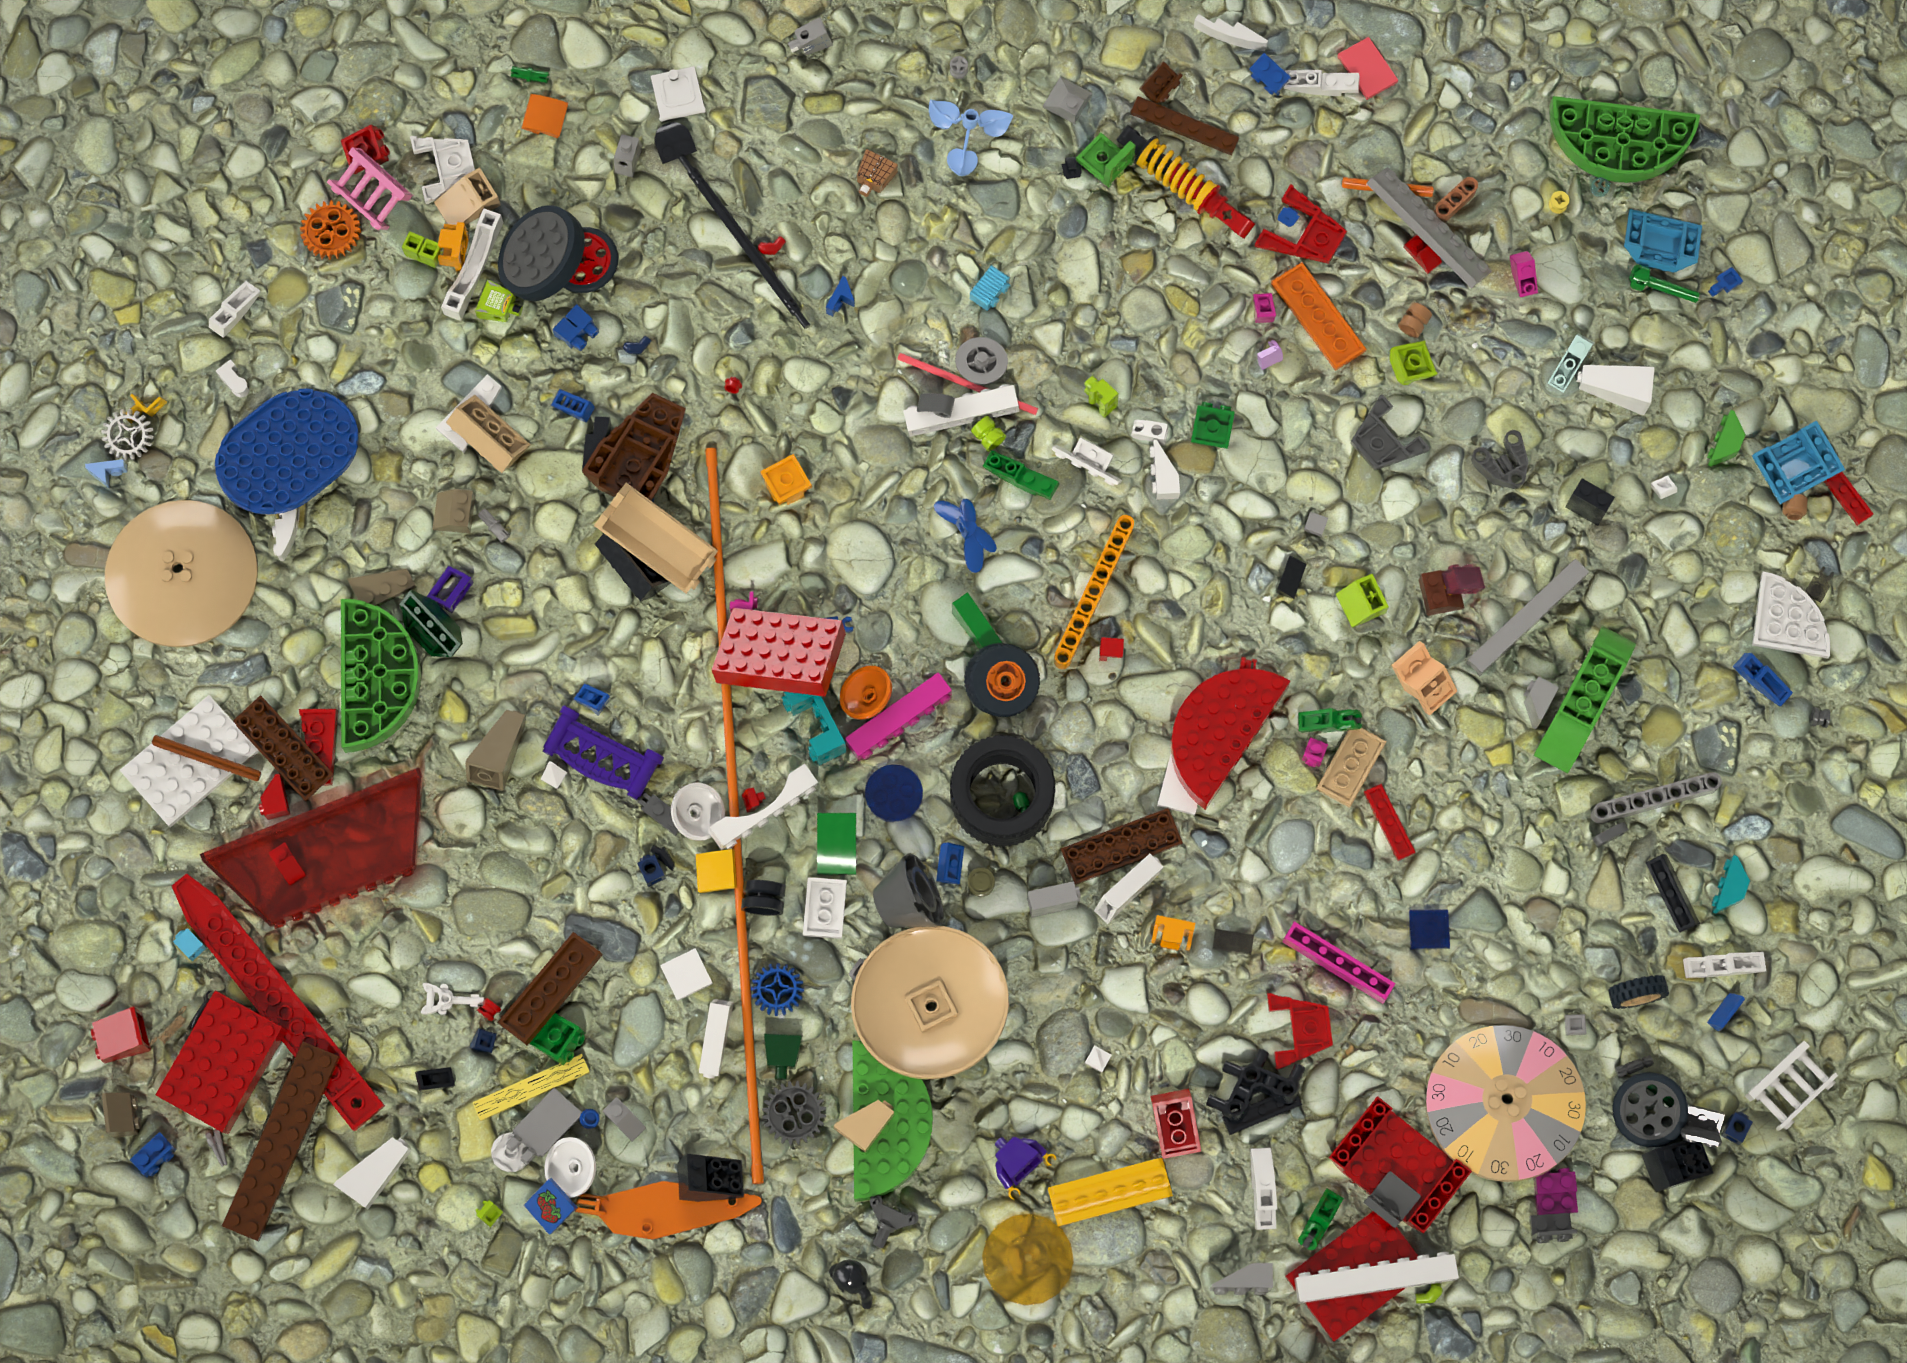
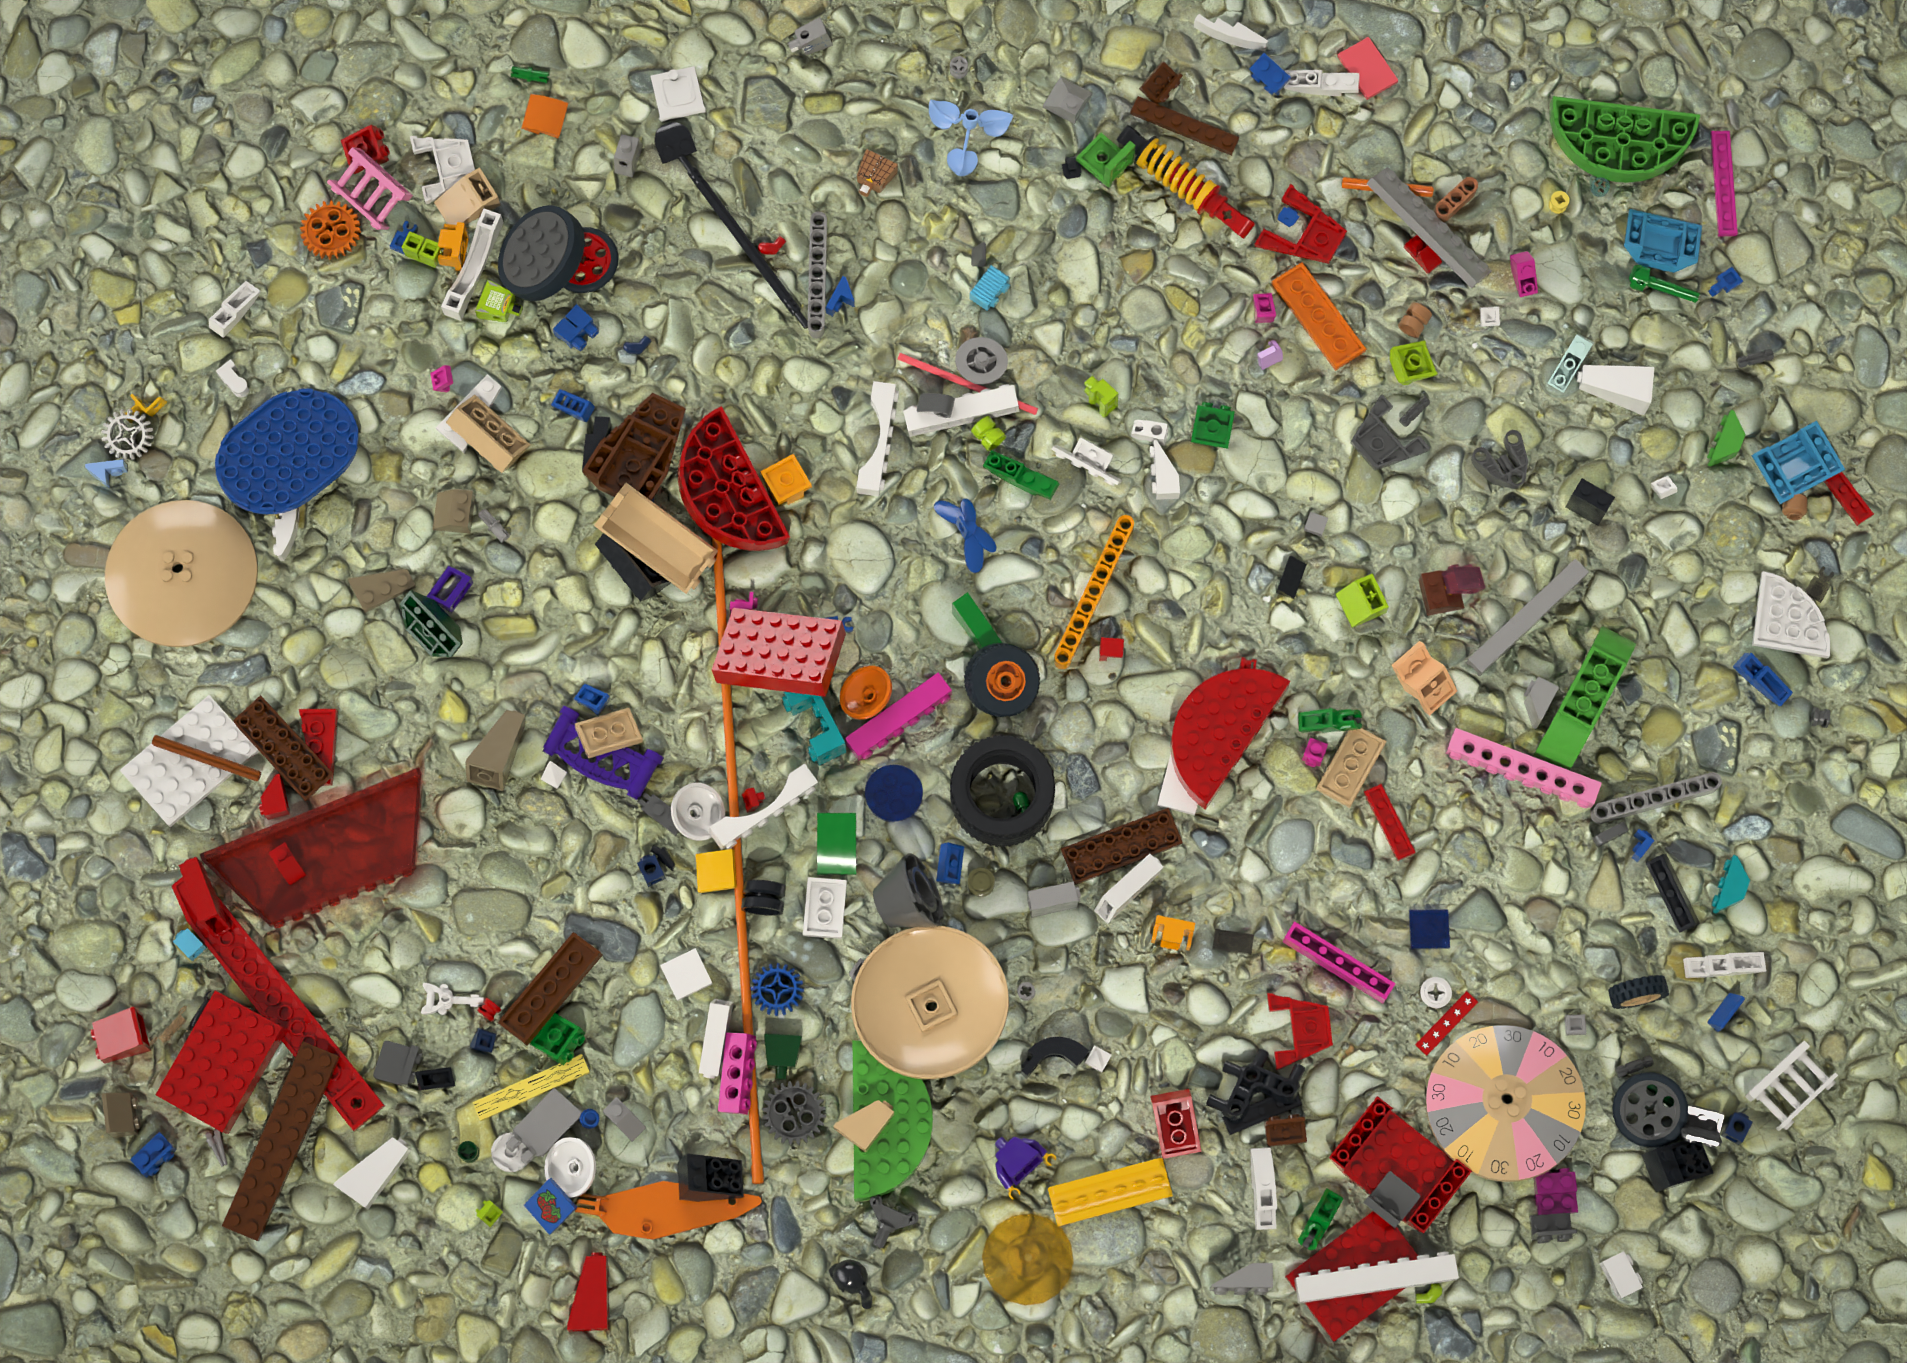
(204, 897): none -> red slope
(376, 675): bright green brick -> none
(398, 1063): none -> dark grey bracket
(400, 237): none -> blue plate
(442, 379): none -> dark pink bracket
(466, 1149): none -> dark green wheel
(591, 1300): none -> red slope
(608, 732): none -> tan tile
(725, 490): none -> red brick
(731, 1065): none -> dark pink brick
(732, 385): red plate -> none
(815, 266): none -> light grey beam
(870, 475): none -> white arch
(978, 255): none -> dark grey slope
(1028, 985): none -> light grey bush
(1059, 1047): none -> black arch
(1285, 1131): none -> reddish brown bracket
(1414, 411): none -> dark grey axle
(1442, 986): none -> white gear
(1446, 1023): none -> red sticker
(1489, 316): none -> white tile
(1533, 765): none -> bright pink brick
(1621, 1275): none -> white brick
(1641, 848): none -> blue bracket
(1723, 183): none -> dark pink tile
(1755, 358): none -> dark grey axle

